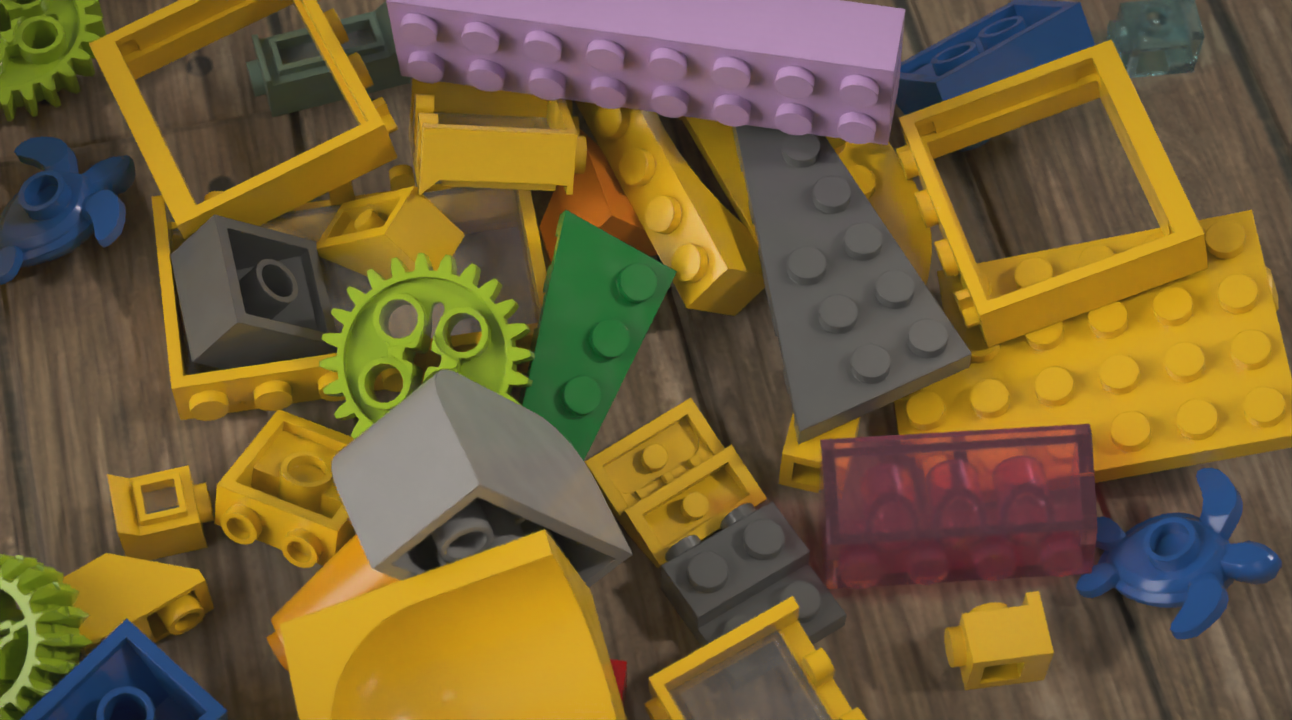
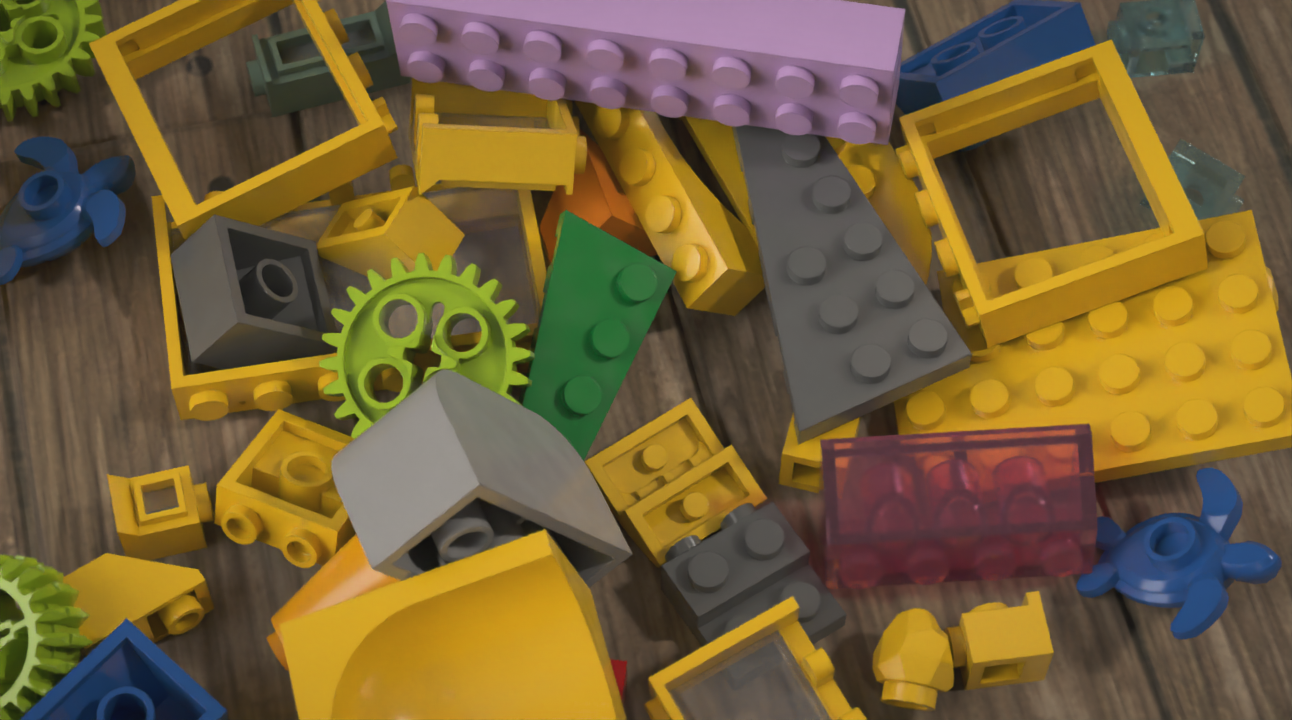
(913, 661): none -> yellow rock
(1208, 176): none -> clear light blue brick

